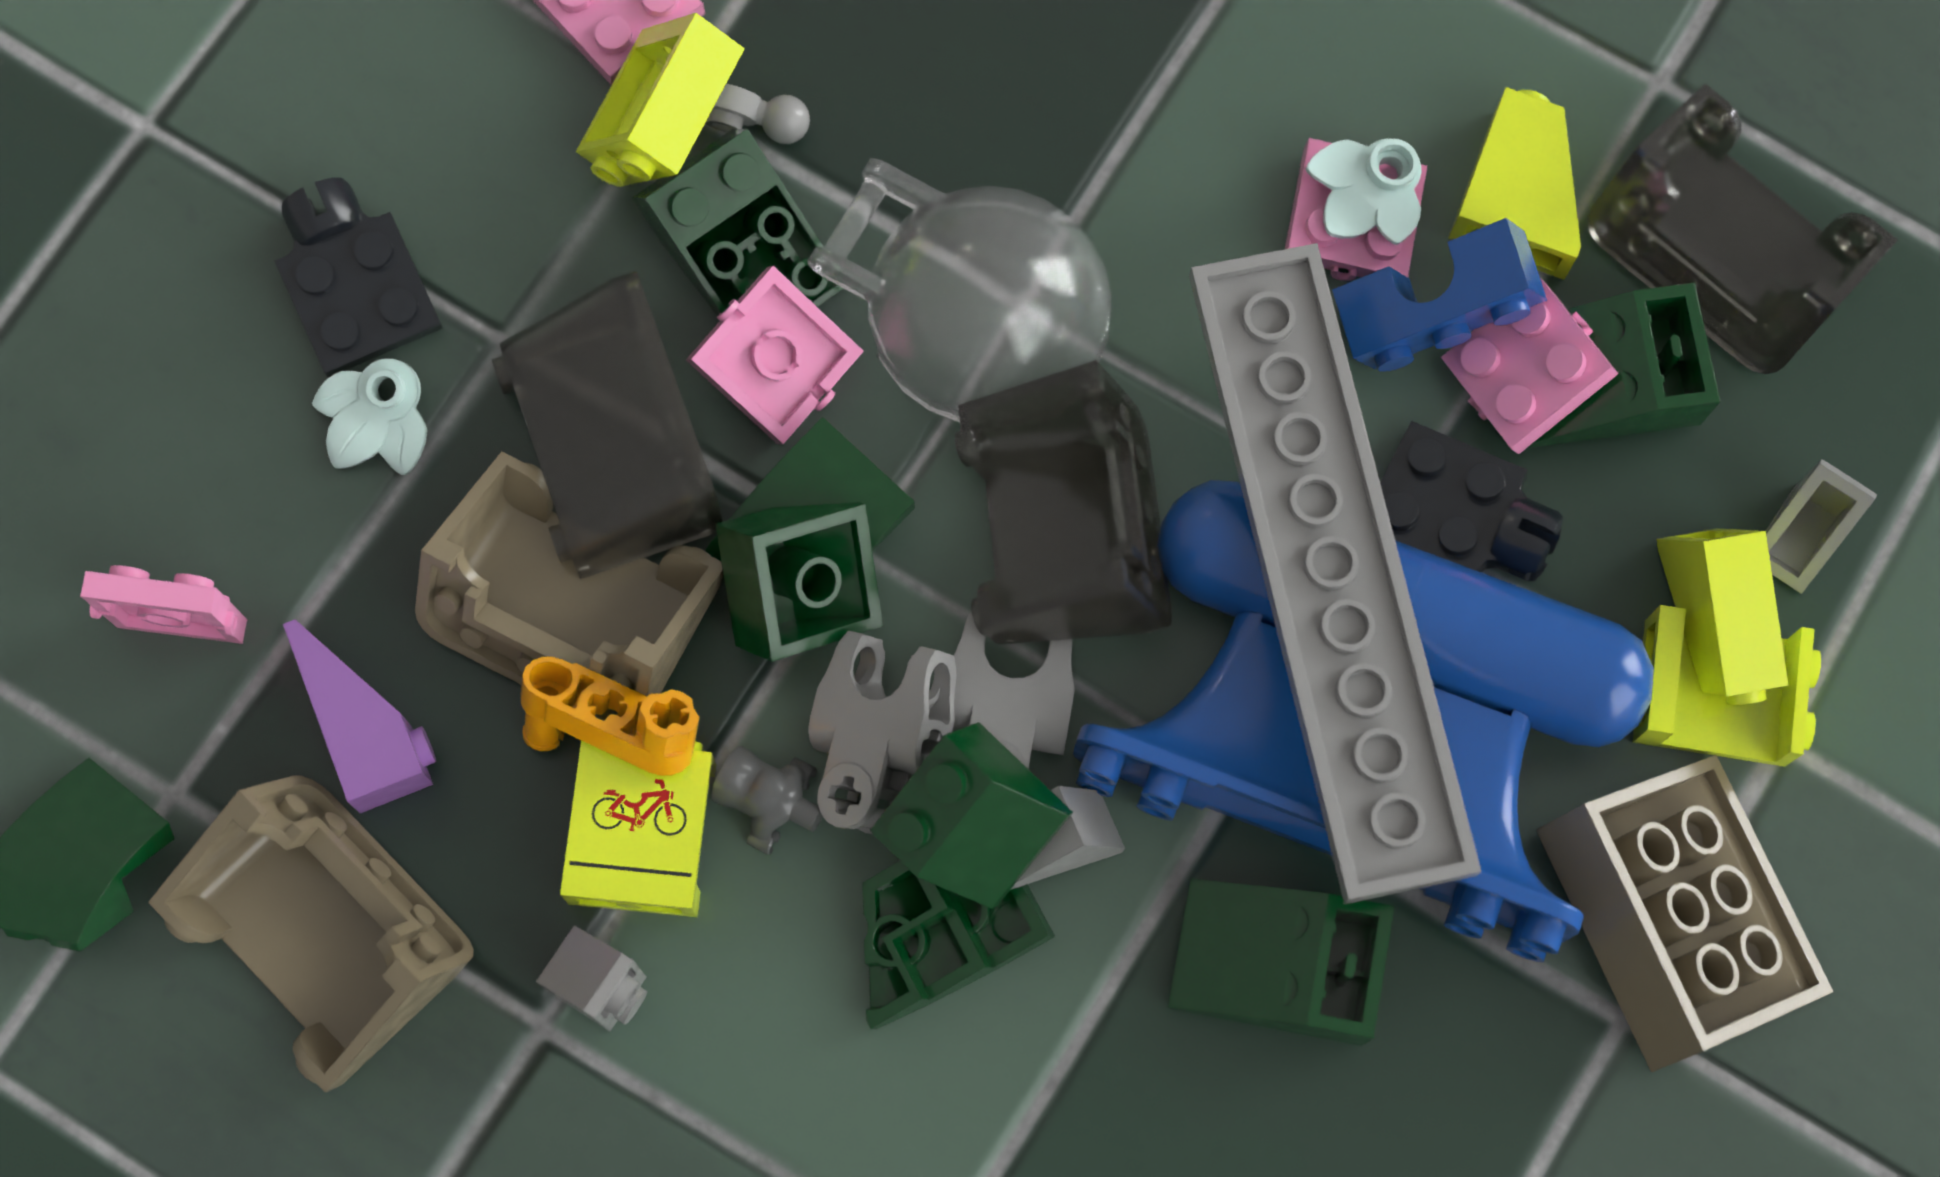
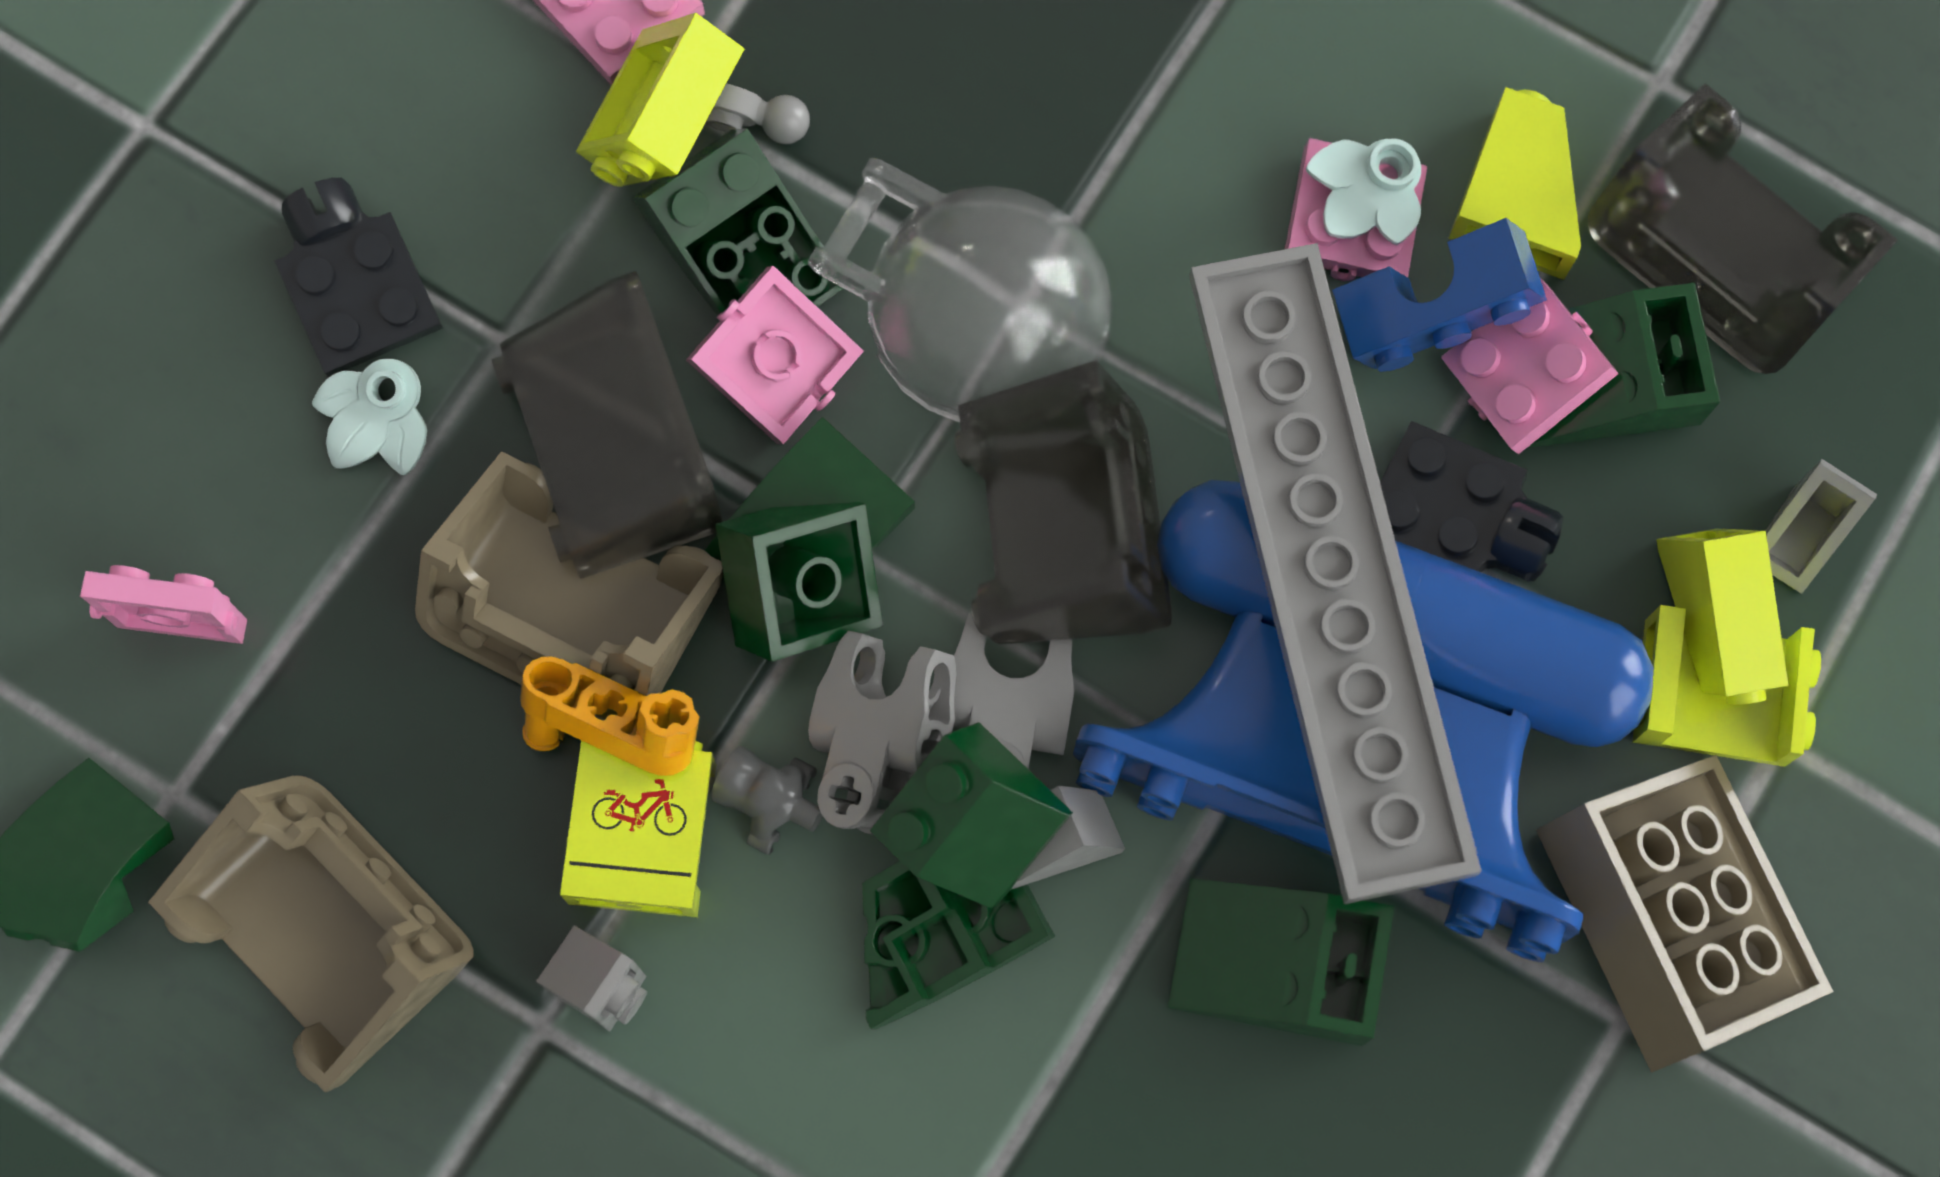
(367, 738): medium lavender slope -> none

